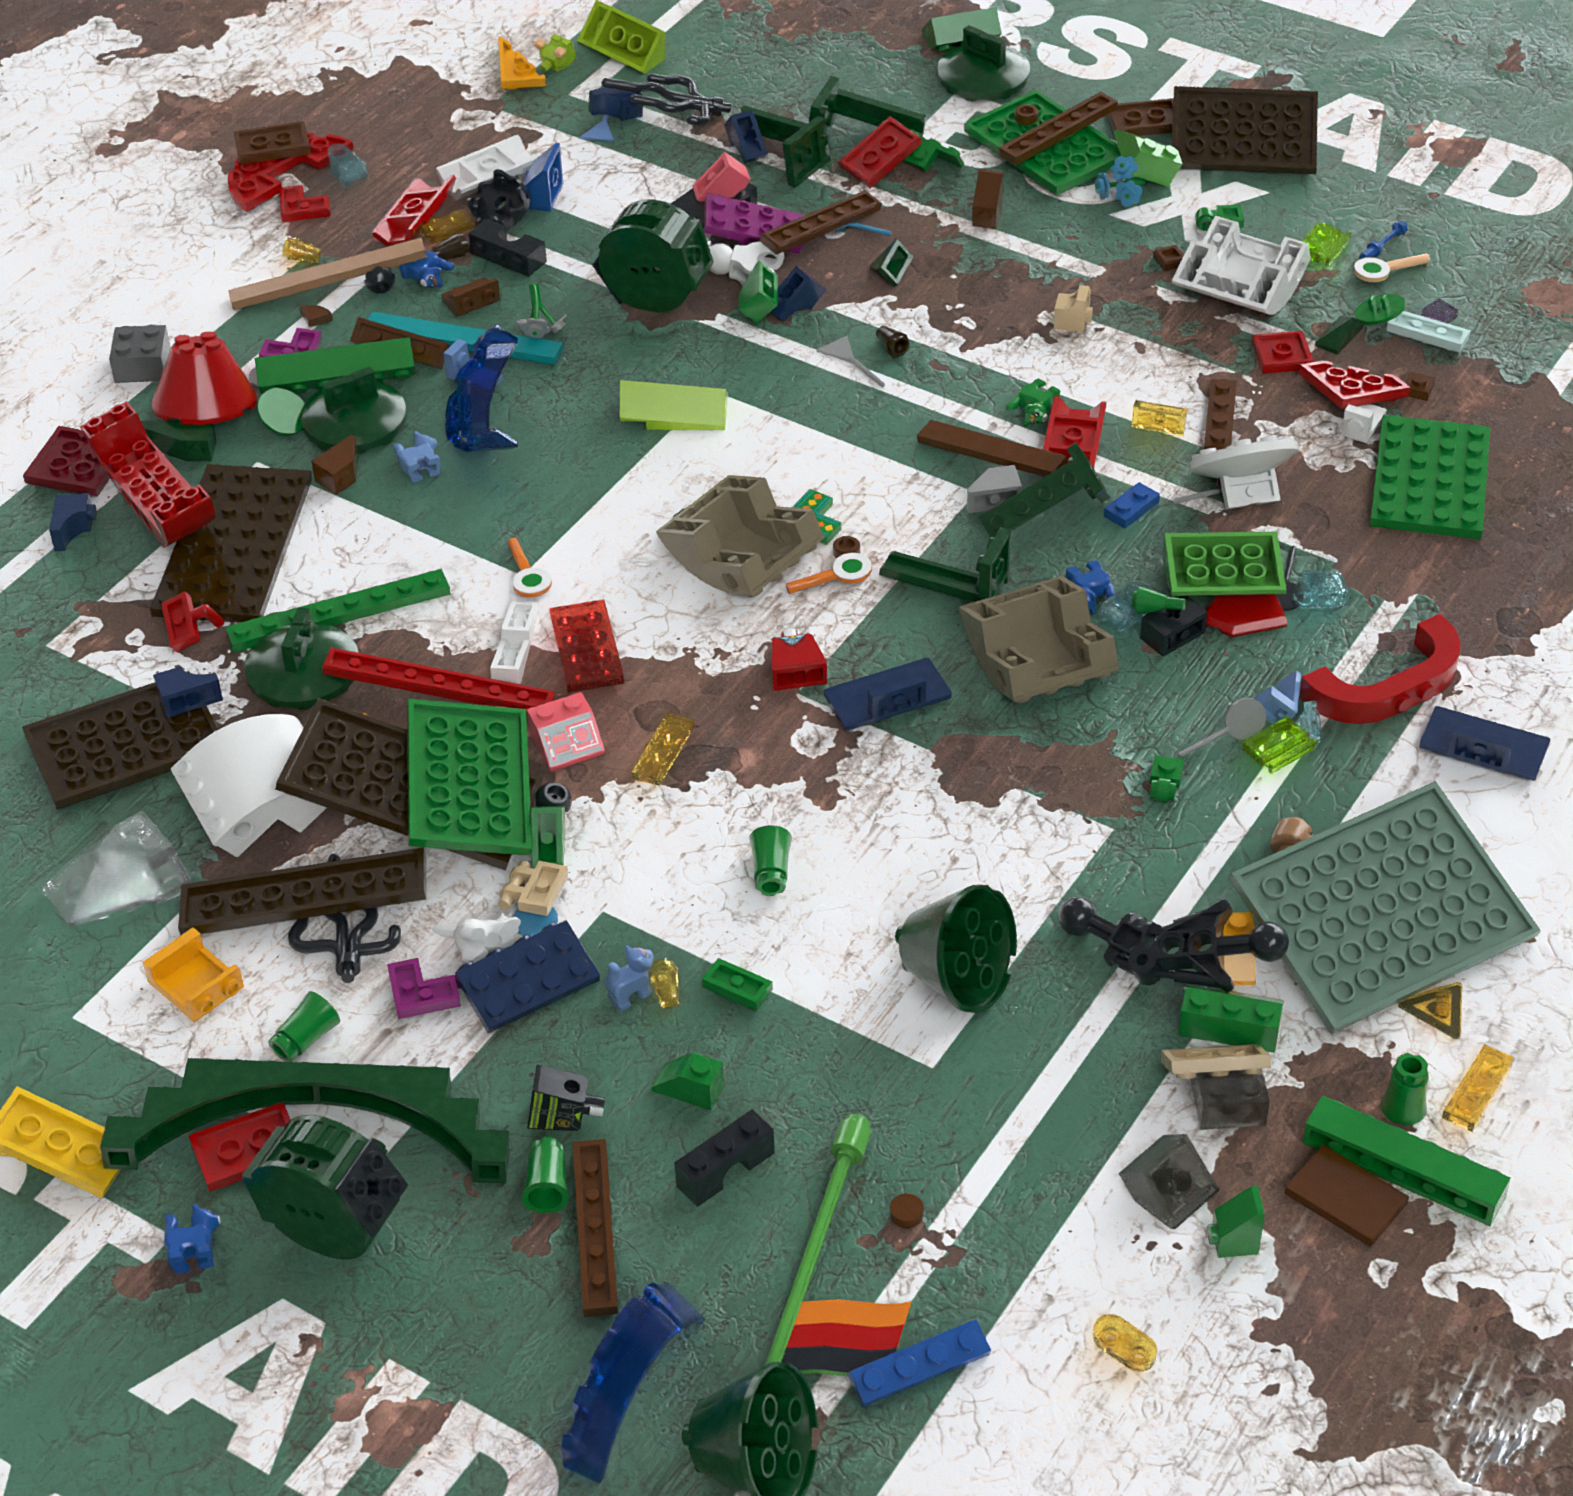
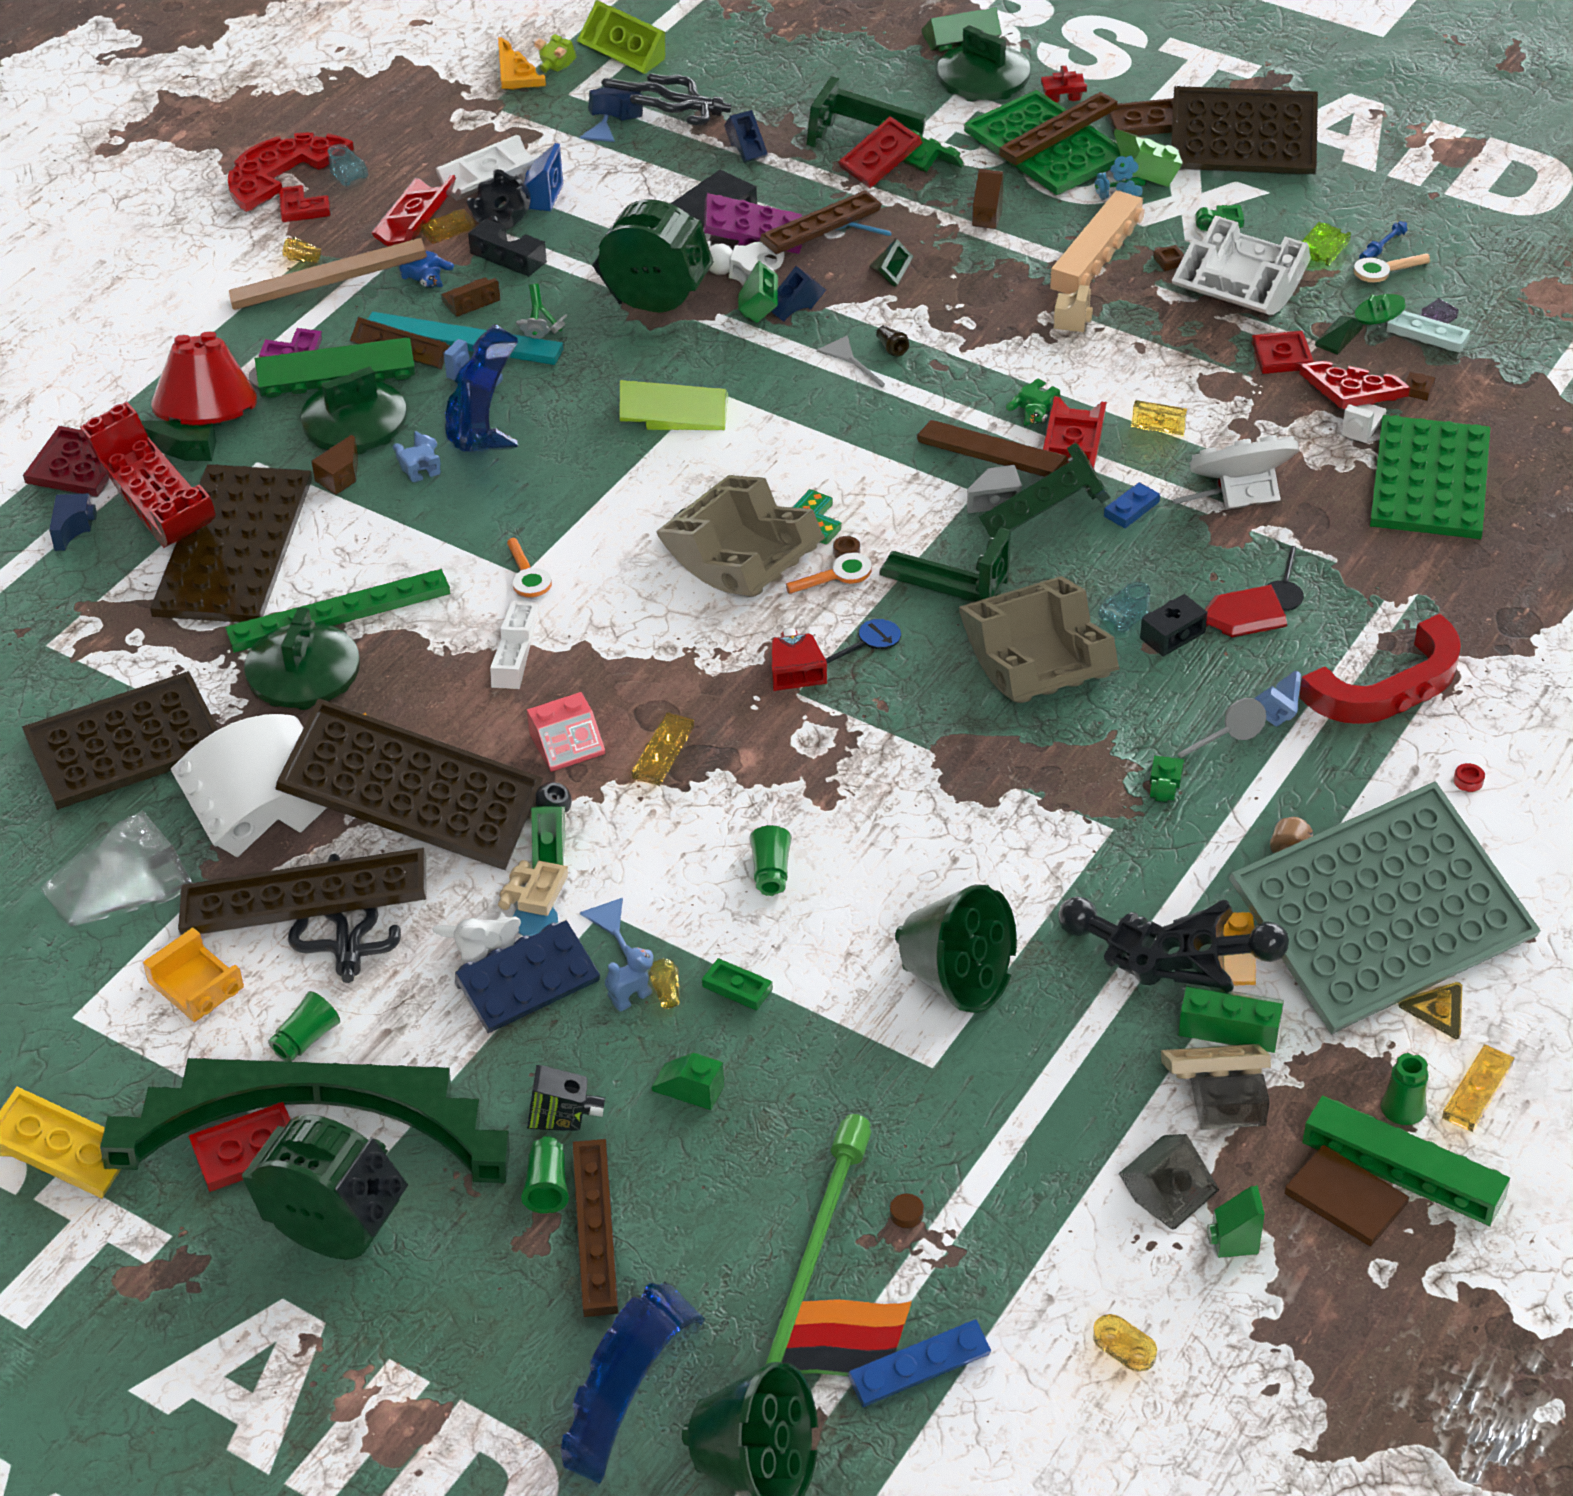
(139, 353): dark grey brick -> none
(181, 620): red plate -> none
(186, 691): dark blue arch -> none
(191, 1241): blue animal -> none
(272, 142): reddish brown tile -> none
(280, 411): piece -> none
(315, 315): reddish brown tile -> none
(379, 279): black plate -> none
(417, 996): magenta plate -> none
(433, 681): red tile -> none
(452, 247): dark brown cone -> none
(468, 777): green plate -> none
(586, 646): clear red plate -> none
(608, 918): none -> medium blue piece
(703, 1169): black arch -> none
(723, 178): coral slope -> none
(802, 142): dark green bracket -> none
(874, 634): none -> blue piece
(887, 693): dark blue bracket -> none
(1026, 114): reddish brown tile -> none
(1064, 83): none -> red hips
(1095, 582): blue animal -> none
(1097, 242): none -> light nougat brick
(1149, 601): green cone -> none
(1220, 414): reddish brown plate -> none
(1223, 563): bright green slope -> none
(1279, 745): clear neon green plate -> none
(1311, 721): clear light blue plate -> none
(1319, 588): clear light blue piece -> none
(1469, 777): none -> red tile
(1485, 743): dark blue bracket -> none

